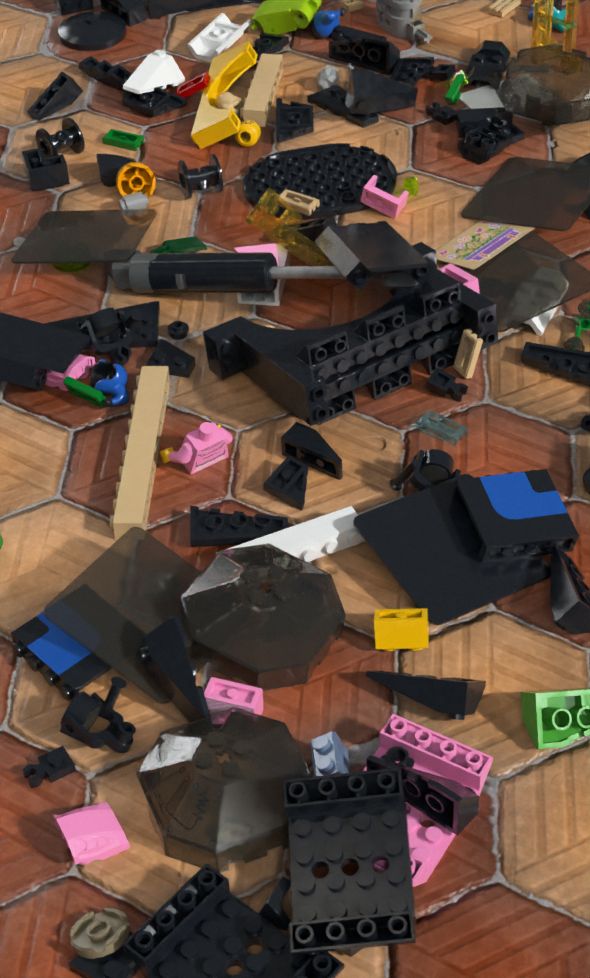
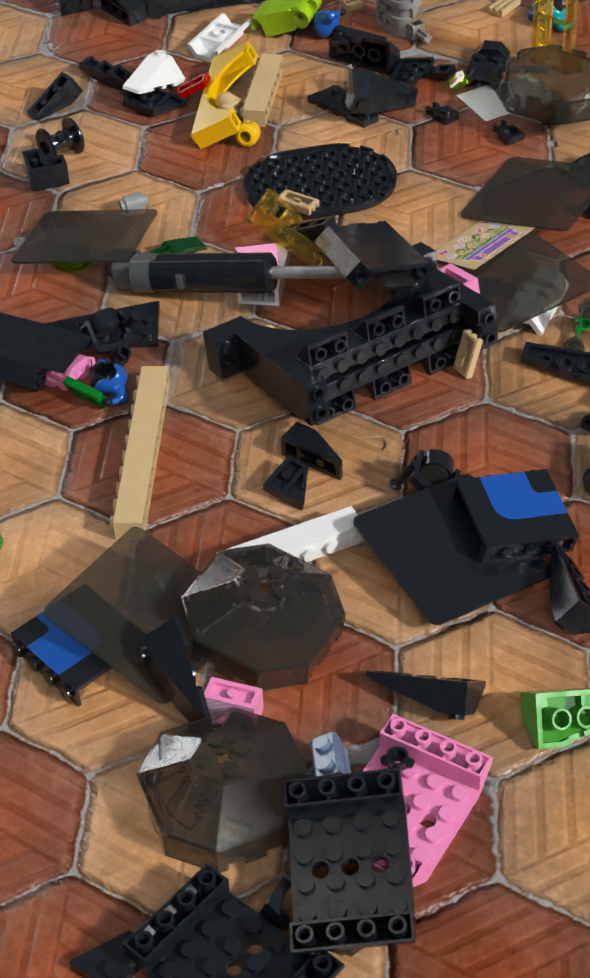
(51, 765): black plate -> none
(84, 712): black piece -> none
(91, 833): bright pink slope -> none
(92, 31): black dish -> none
(99, 933): dark tan tile -> none
(109, 167): black slope -> none
(123, 140): green tile -> none
(135, 178): light orange cylinder -> none
(177, 360): black wing -> none
(178, 330): black plate -> none
(200, 448): bright pink torso -> none
(201, 179): black hose -> none
(218, 528): black wing -> none
(269, 44): black wing -> none
(293, 120): black wing -> none
(327, 77): light grey rock -> none
(381, 200): bright pink panel -> none
(401, 629): yellow brick -> none
(411, 185): clear neon green tile -> none
(434, 795): black wedge -> none
(444, 383): black plate -> none
(451, 435): clear light blue tile -> none
(453, 94): green tile -> none
(472, 118): black slope -> none
(482, 144): black slope -> none

